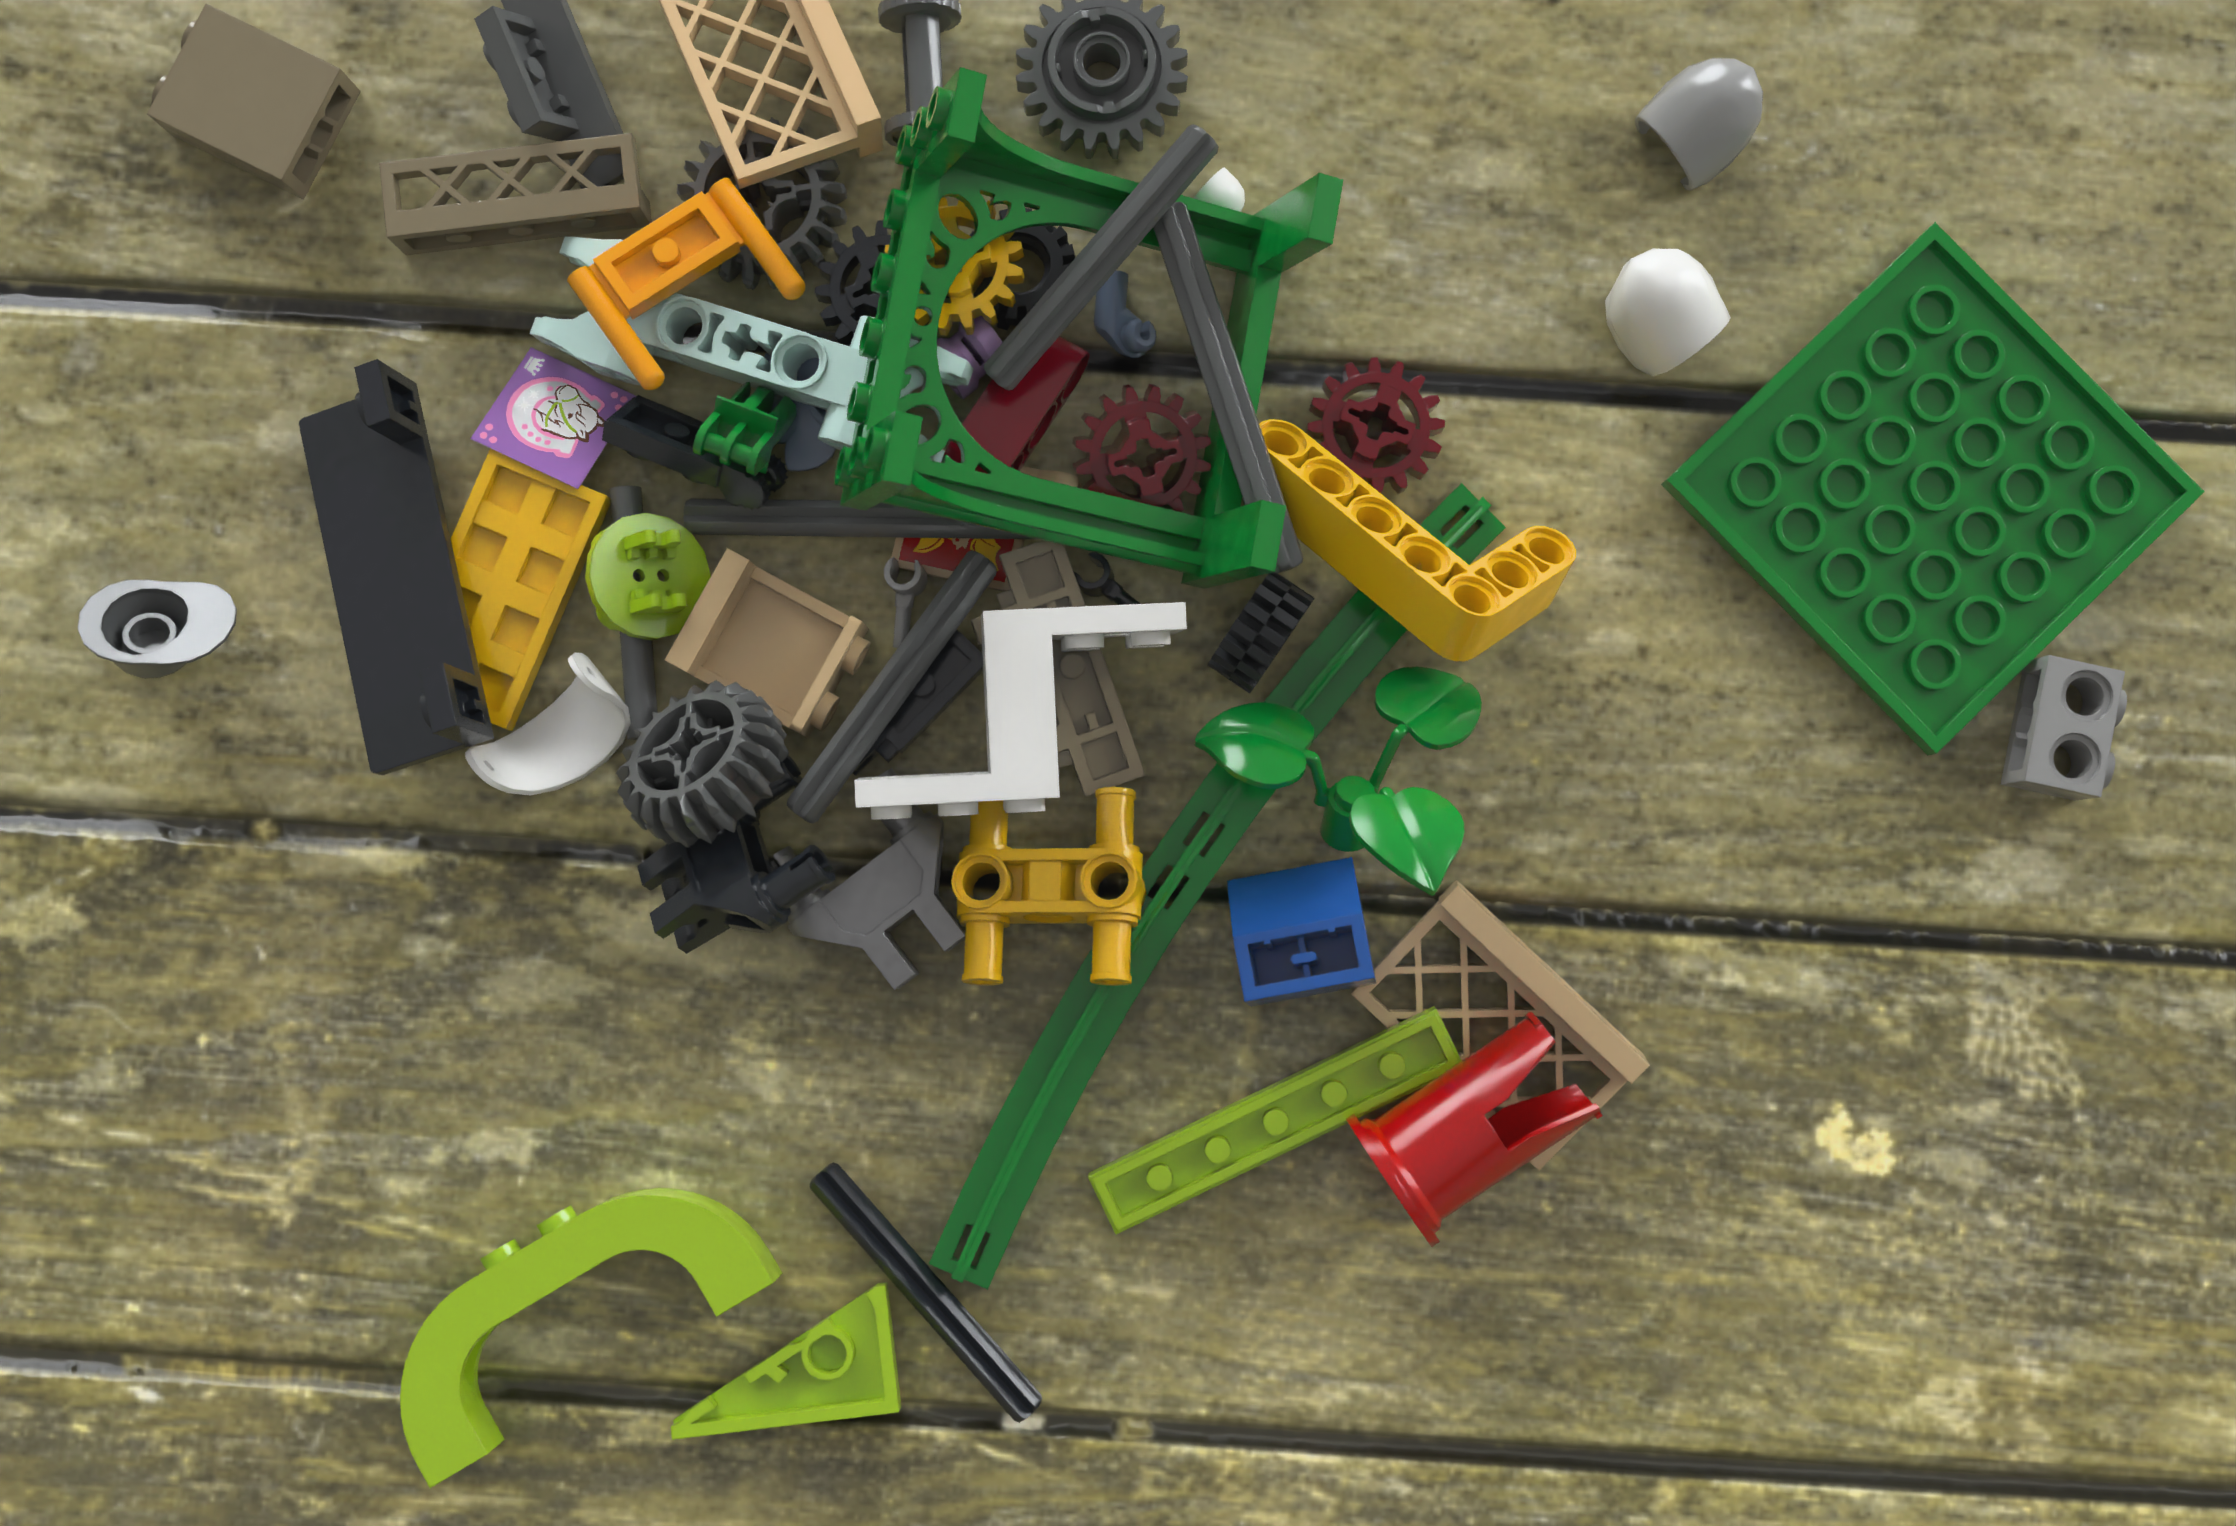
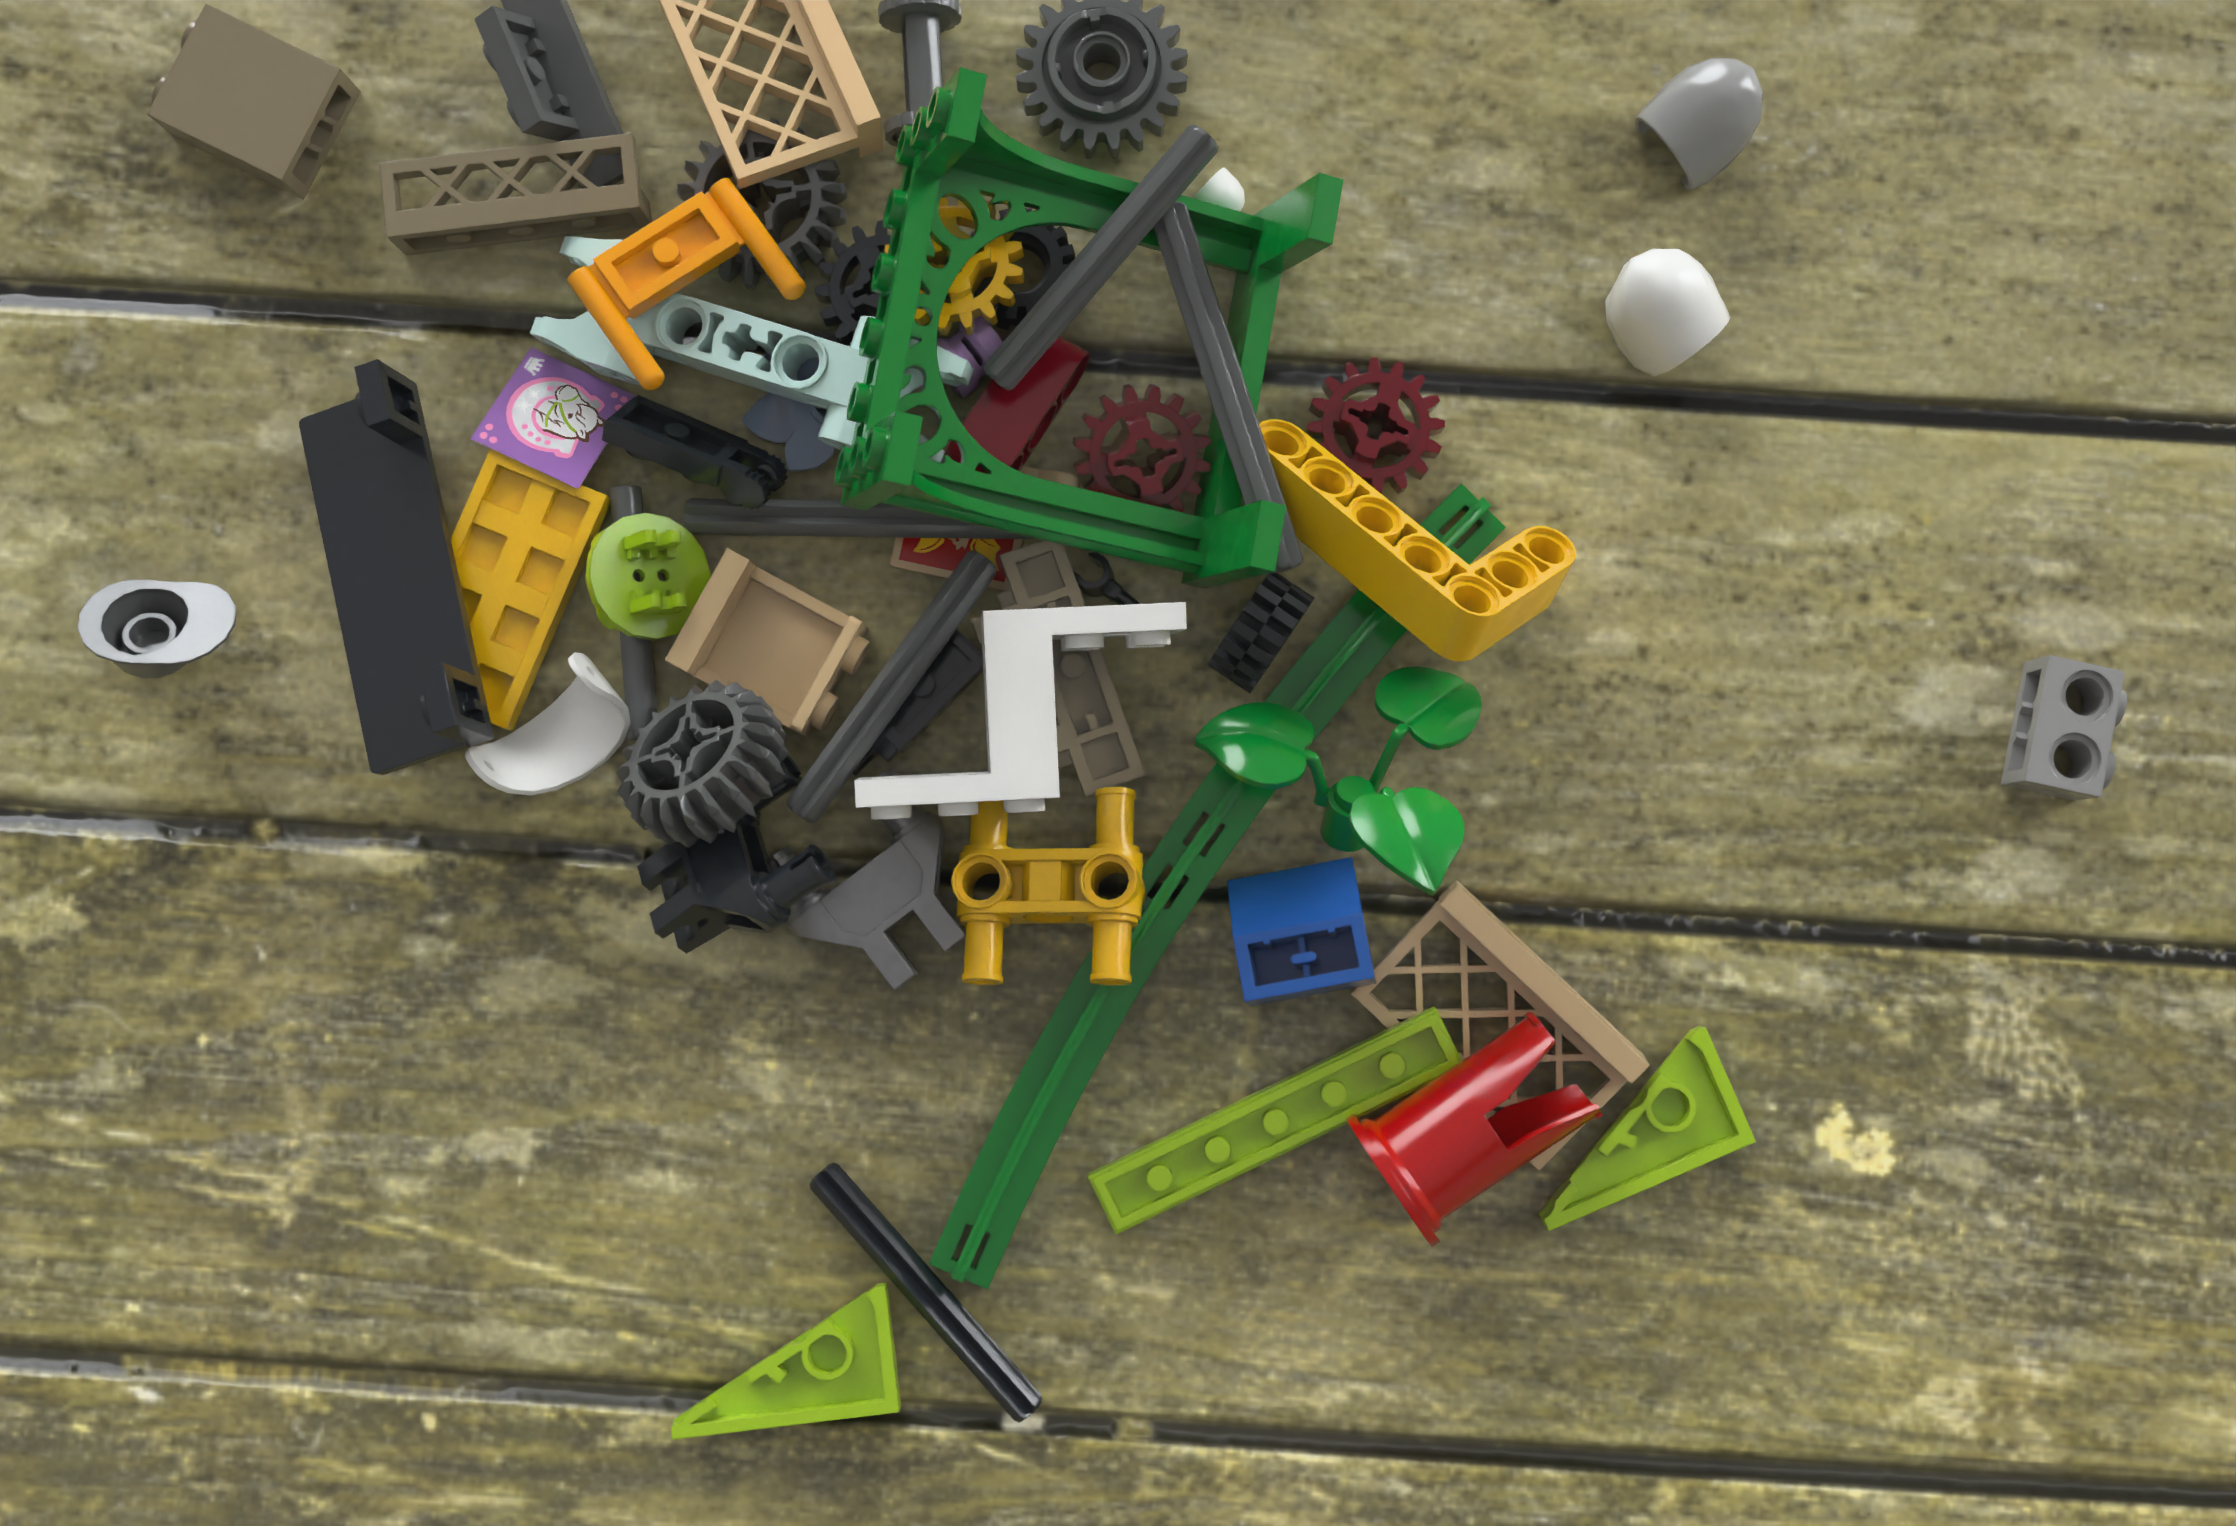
(439, 1384): lime arch -> none
(745, 428): green arm -> none
(904, 596): light grey hand -> none
(1117, 323): sand blue arm -> none
(1669, 1127): none -> lime wing
(1932, 489): green plate -> none

